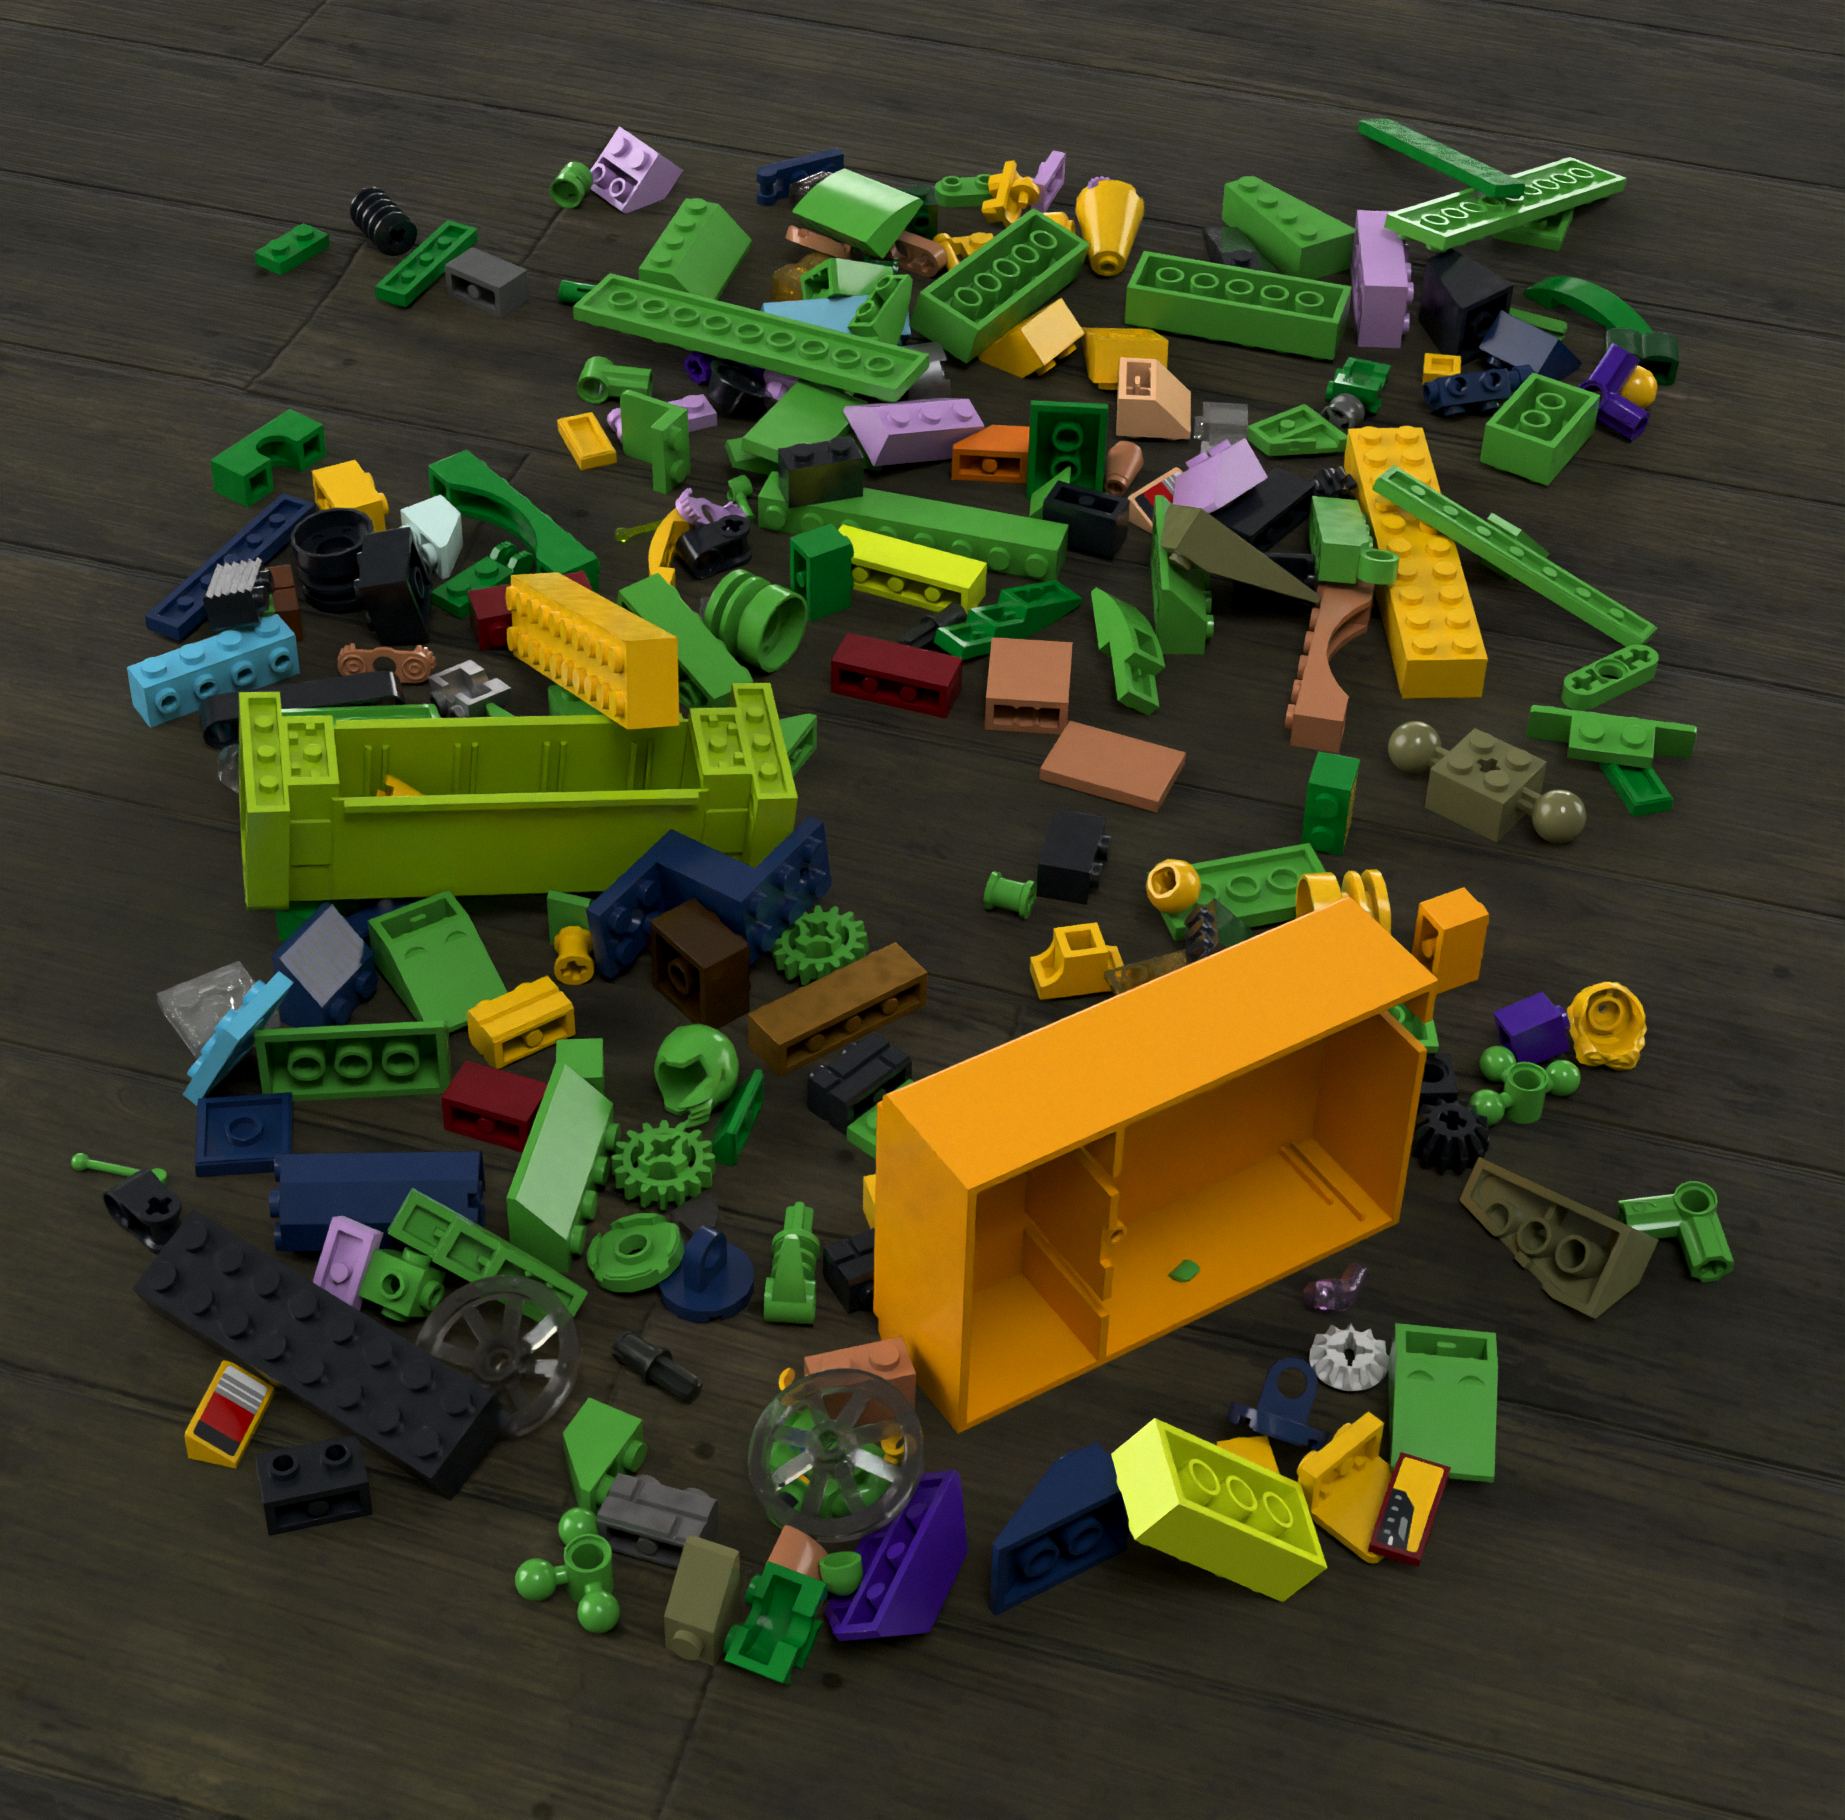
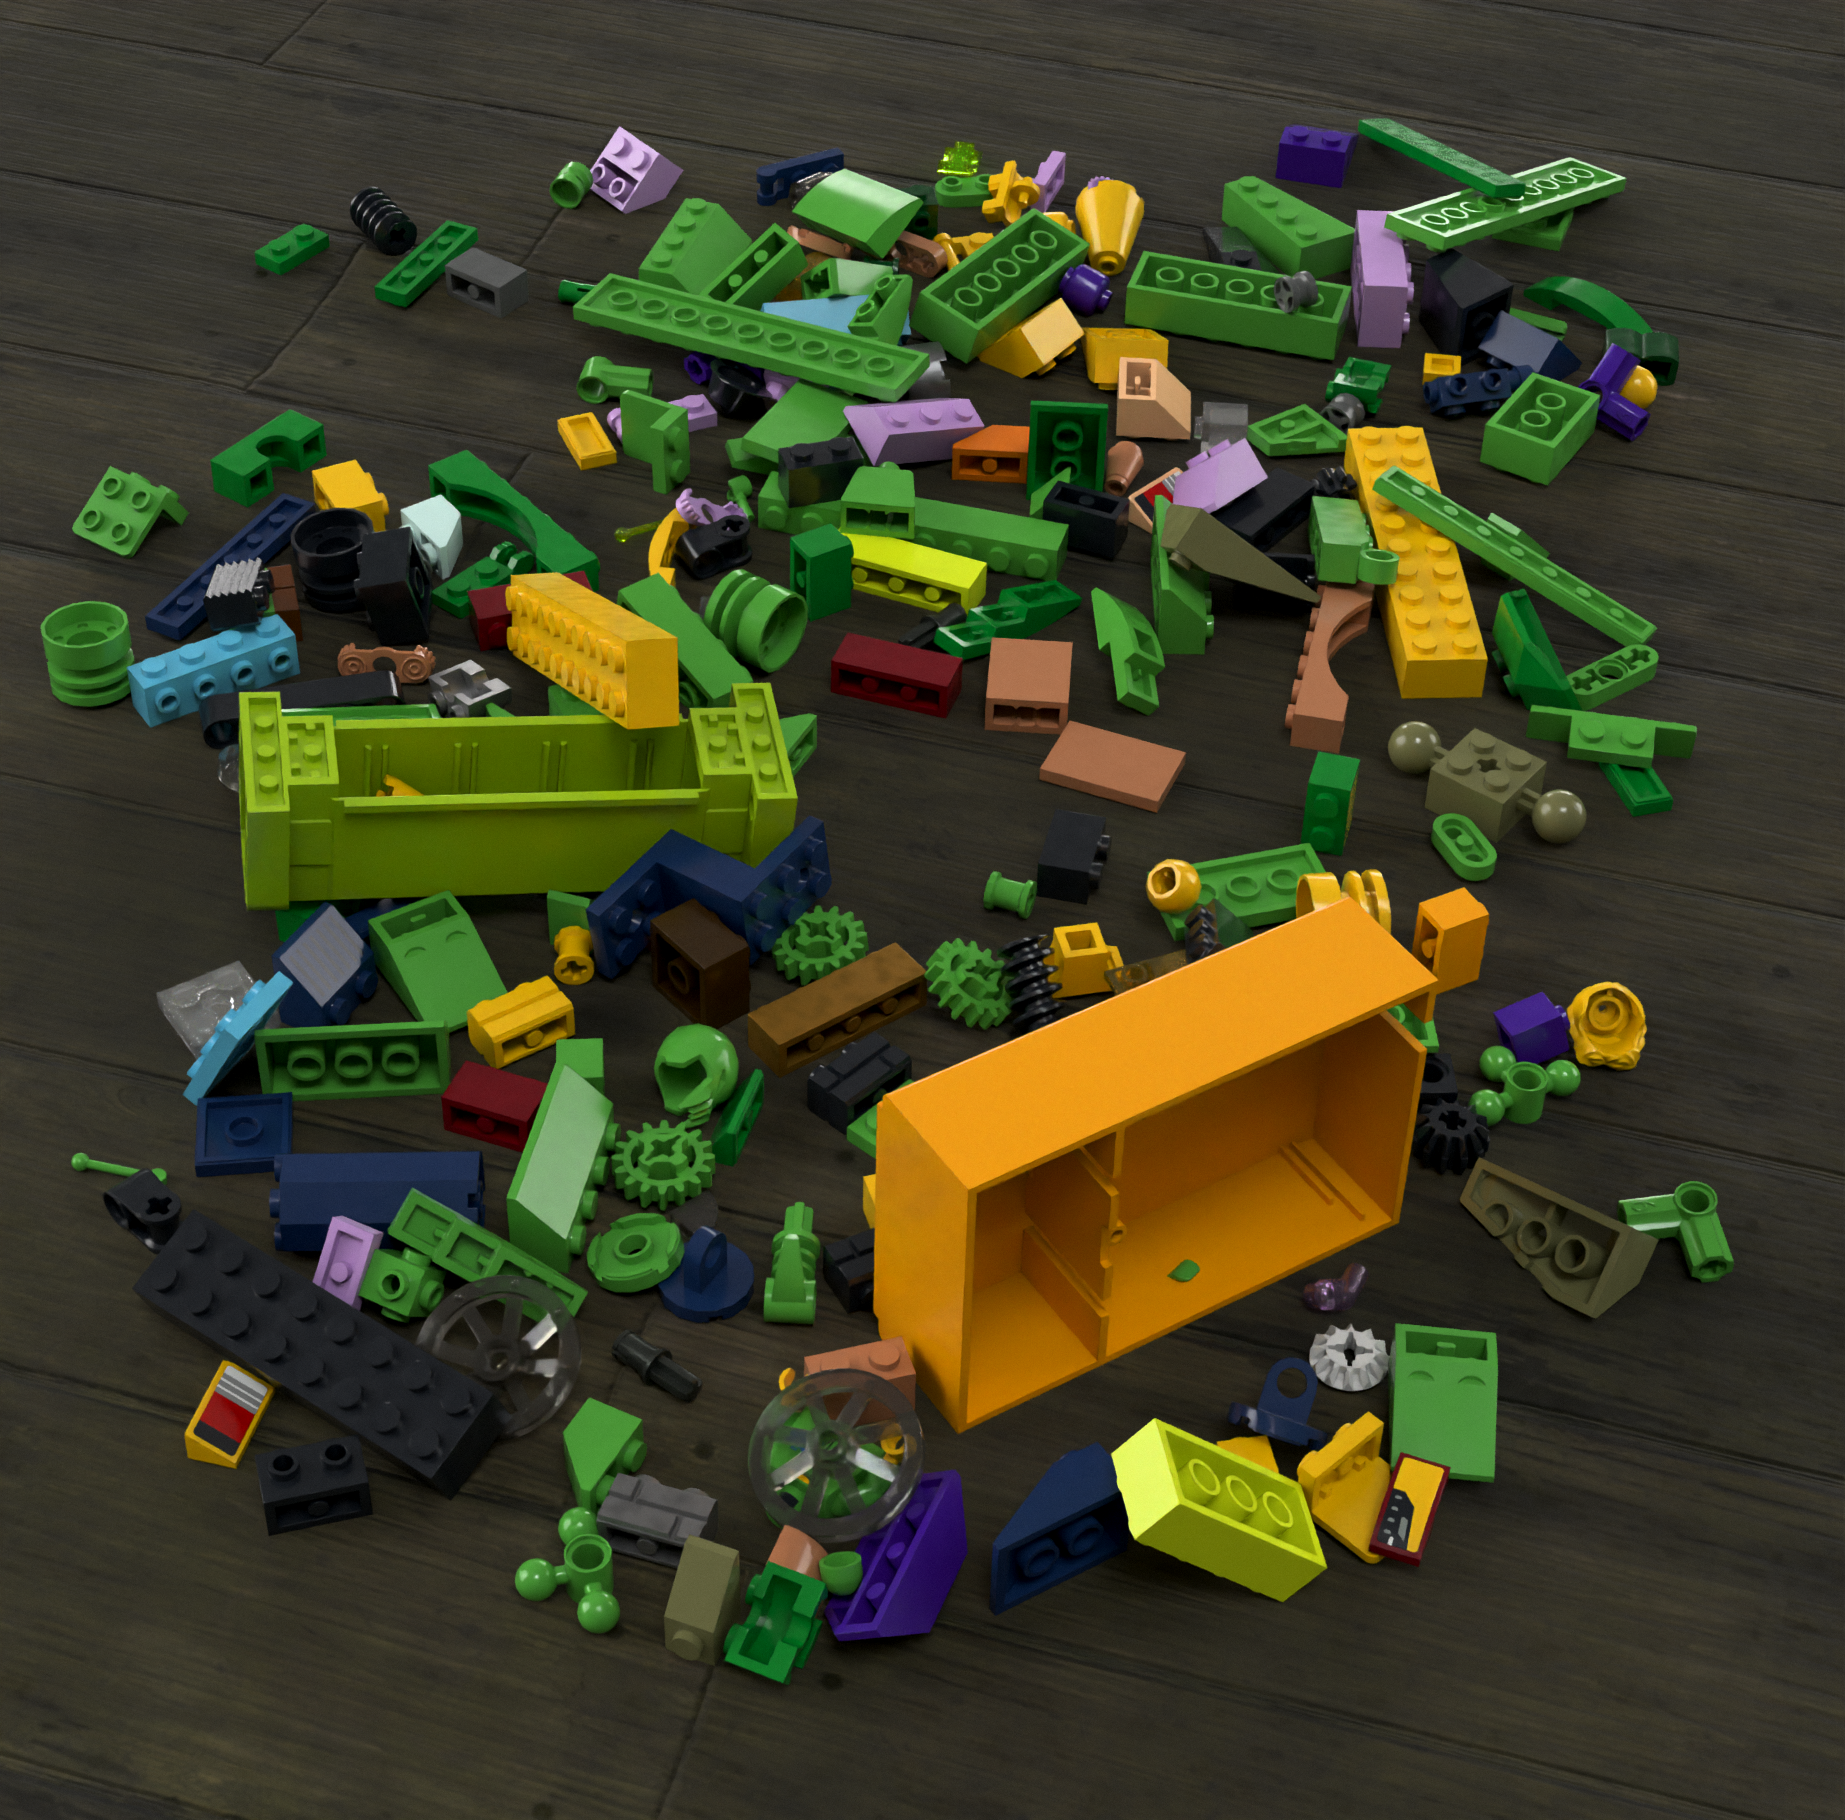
(88, 653): none -> bright green wheel
(125, 511): none -> bright green bracket
(759, 271): none -> bright green brick
(879, 502): none -> bright green torso
(960, 160): none -> clear neon green slope
(969, 983): none -> bright green gear
(1031, 982): none -> black piece
(1085, 290): none -> dark purple head
(1296, 291): none -> dark grey wheel
(1315, 155): none -> dark purple slope
(1463, 847): none -> bright green plate
(1529, 655): none -> green wedge

